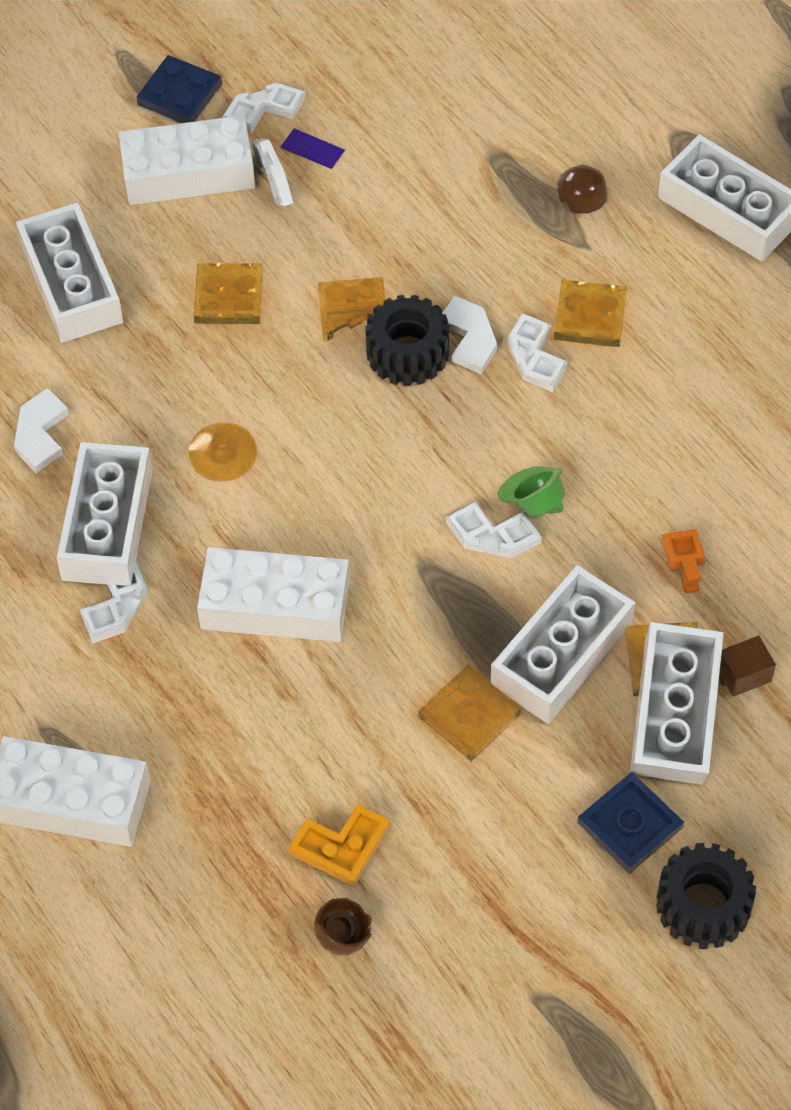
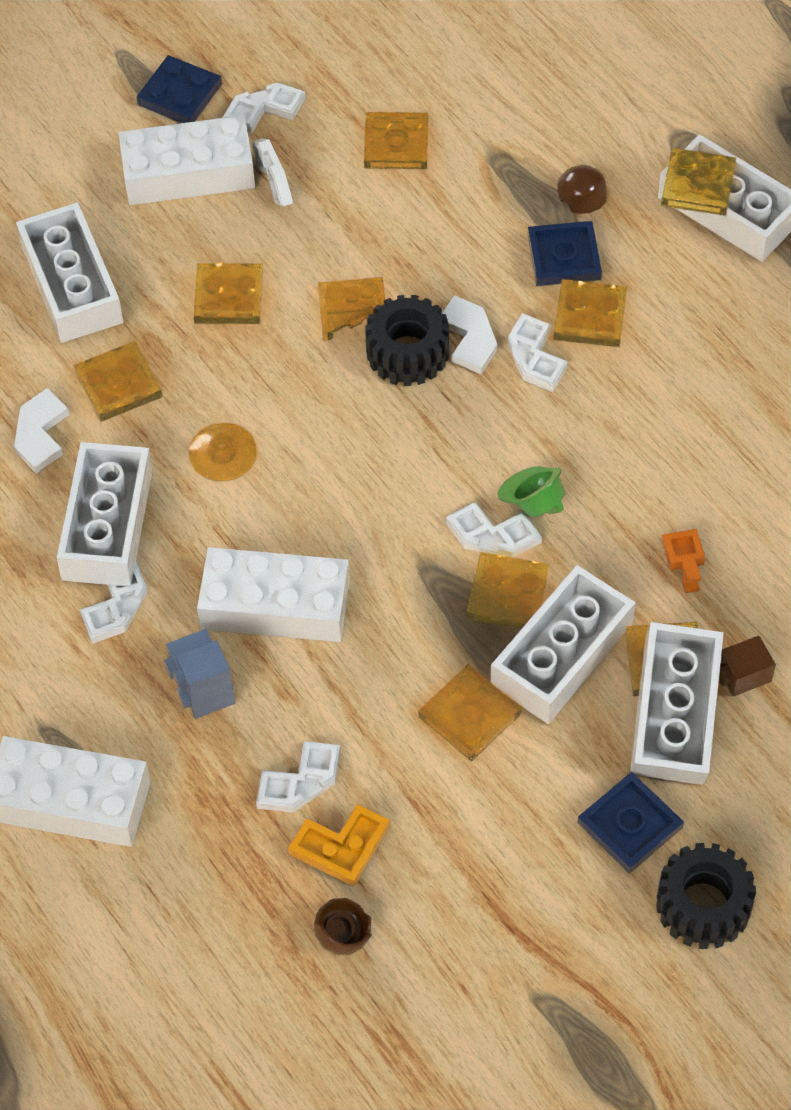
(118, 381): none -> clear yellow plate
(200, 673): none -> sand blue brick
(291, 791): none -> white tile
(312, 148): dark purple sticker -> none
(396, 140): none -> clear yellow plate
(507, 590): none -> clear yellow plate
(564, 253): none -> dark blue plate
(698, 181): none -> clear yellow plate

